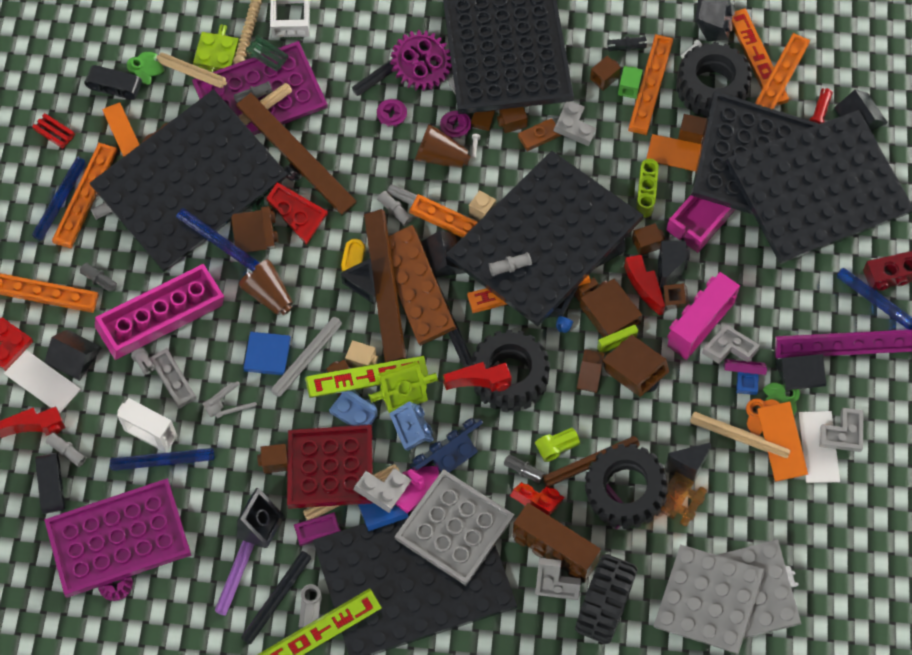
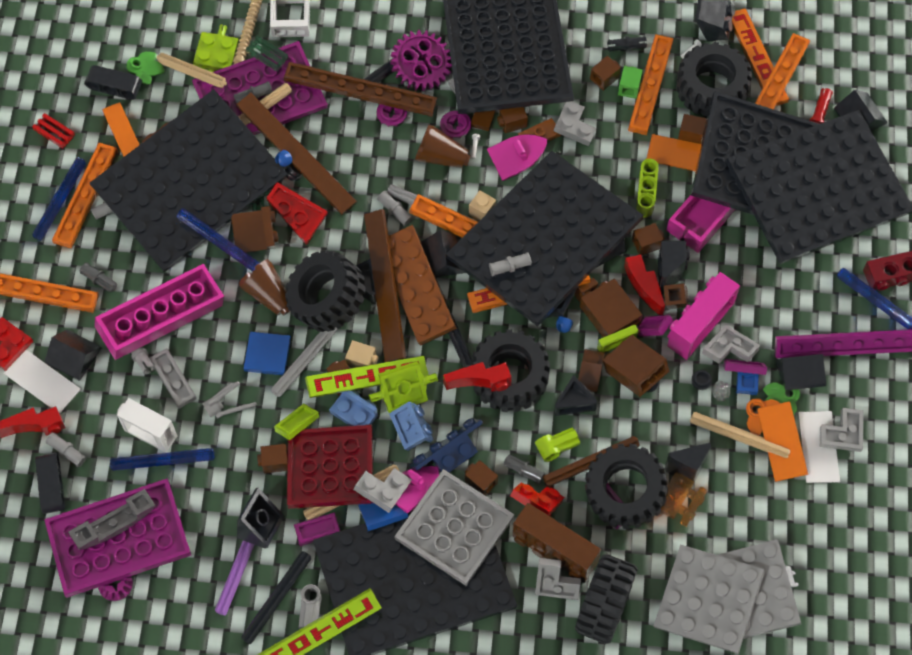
(114, 523): none -> flat silver slope
(283, 158): none -> blue hinge
(296, 421): none -> lime tile
(341, 301): none -> black tyre
(353, 254): yellow tile -> none
(360, 89): none -> reddish brown tile
(481, 477): none -> reddish brown brick
(516, 154): none -> dark pink shield
(575, 399): none -> black slope
(654, 325): none -> magenta tile
(701, 380): none -> black plate
(721, 391): none -> clear plate

